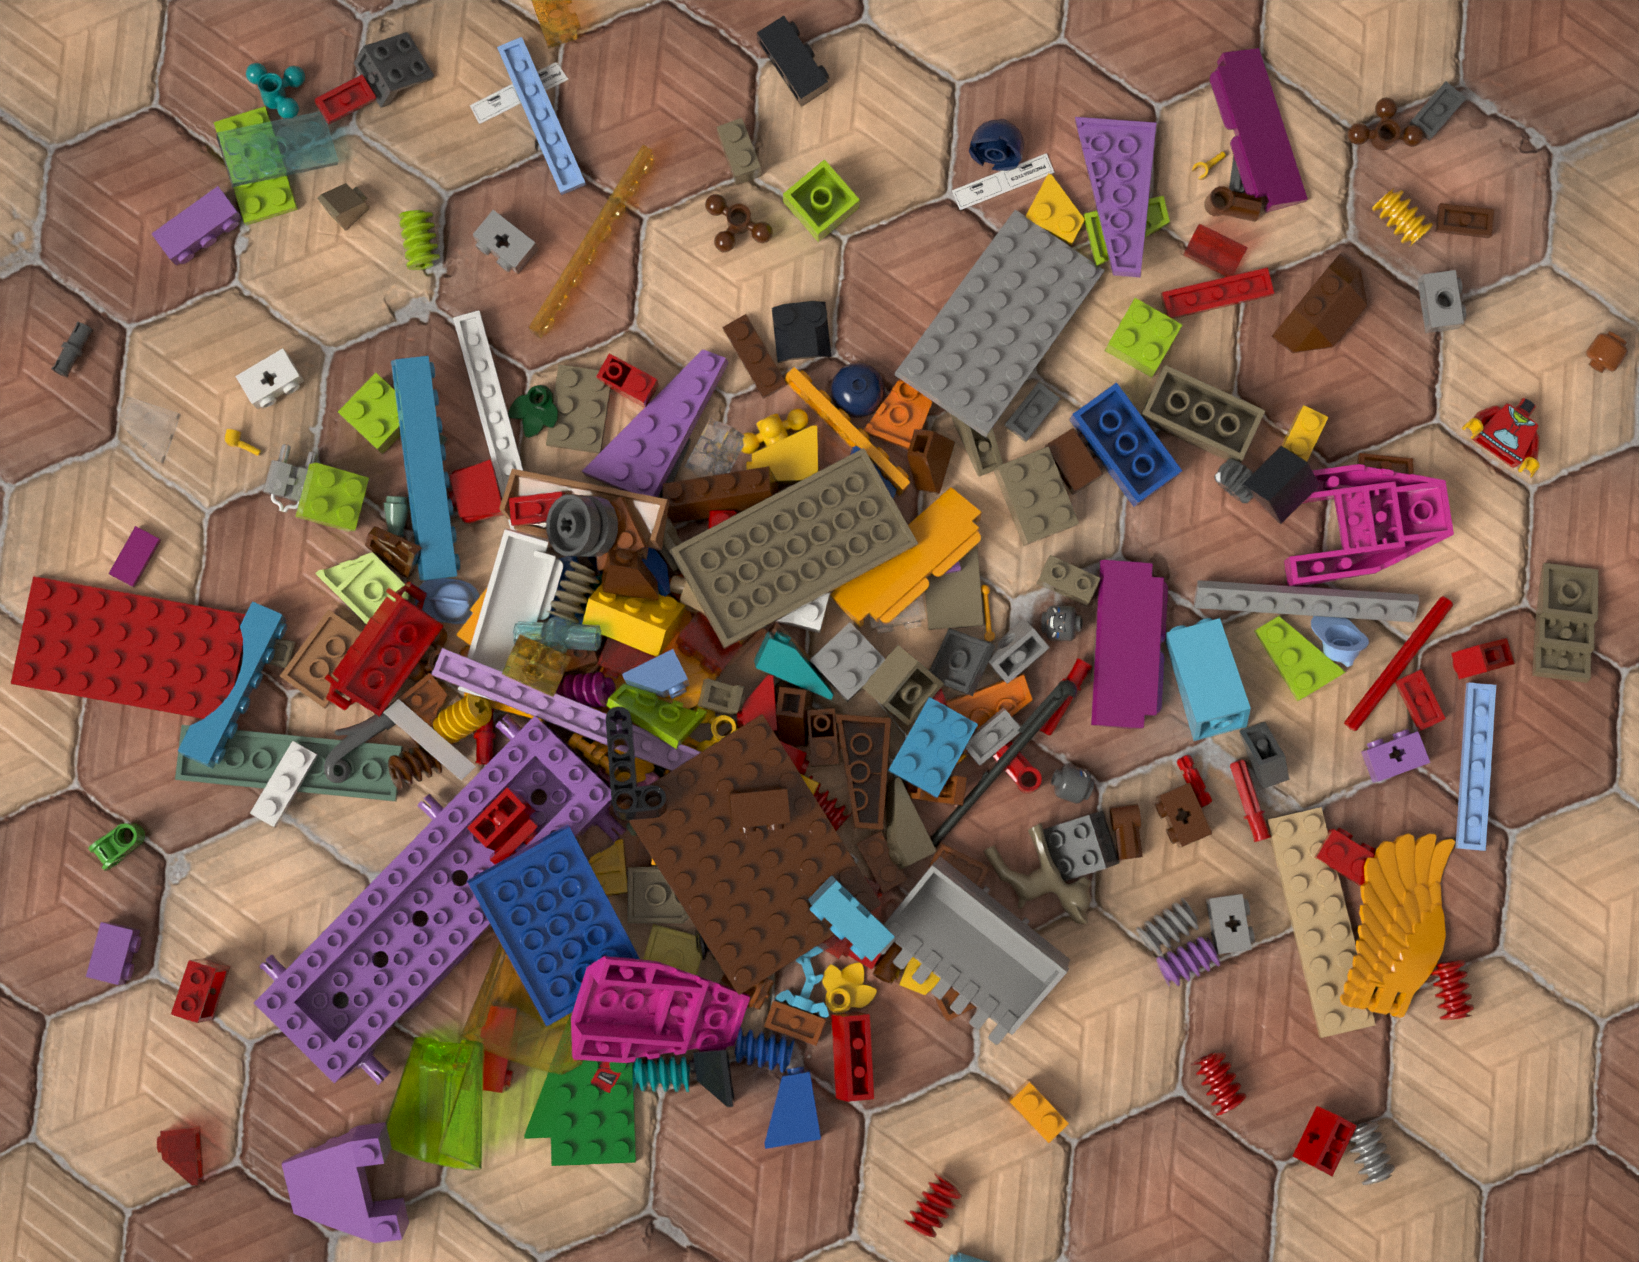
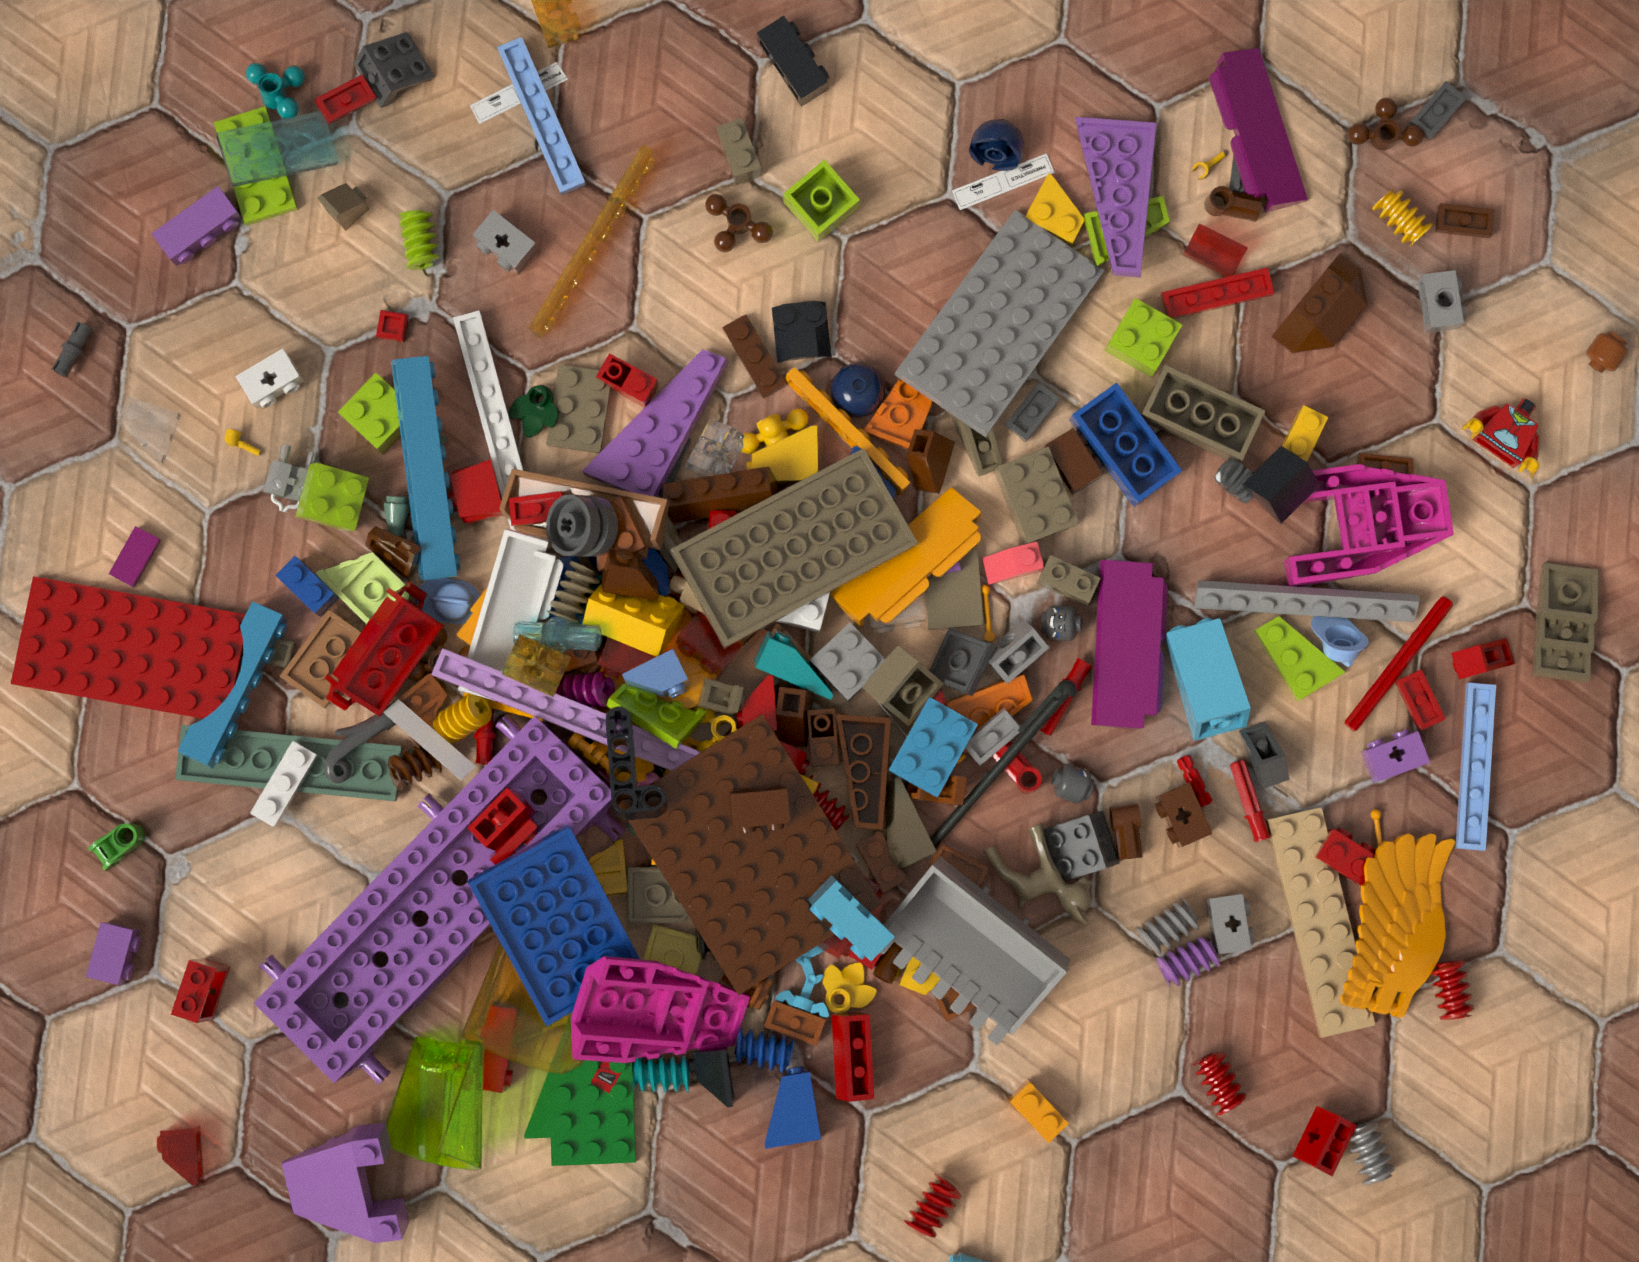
(307, 586): none -> blue brick
(392, 326): none -> red tile
(1013, 563): none -> coral slope
(1376, 814): none -> light orange hinge

